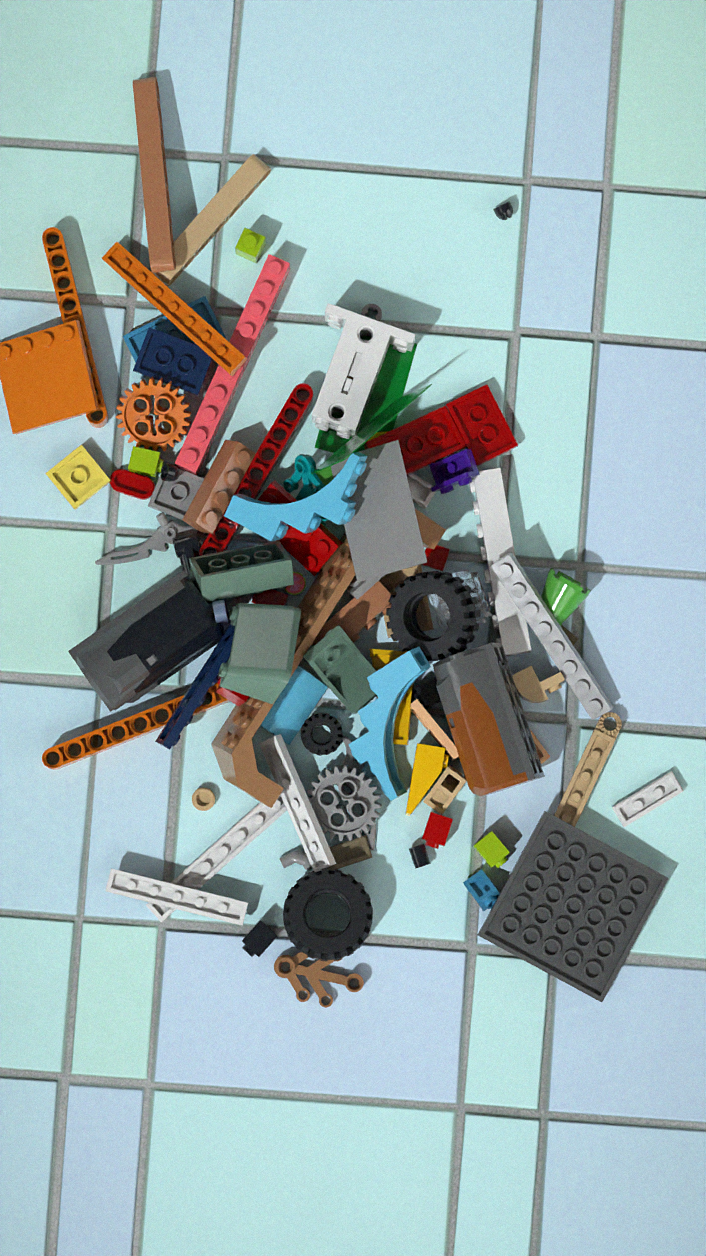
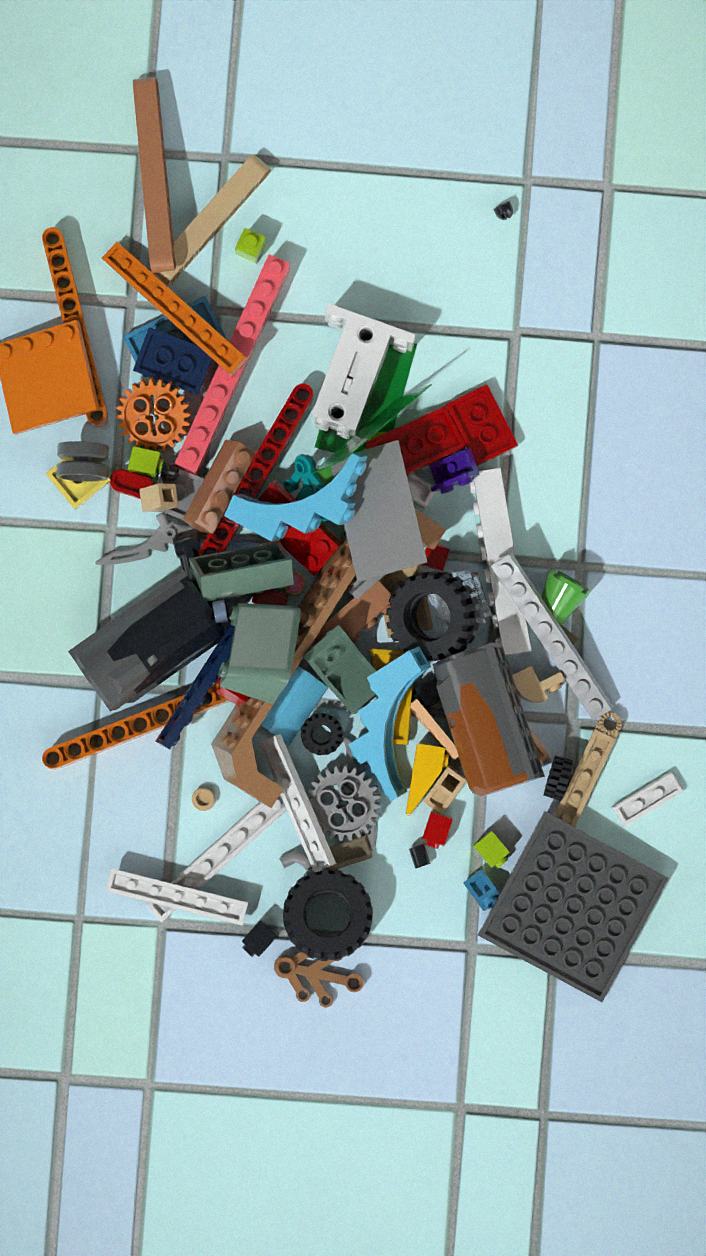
(82, 461): none -> dark grey wheel
(158, 498): none -> tan brick
(375, 308): light grey bush -> none
(558, 778): none -> black tyre

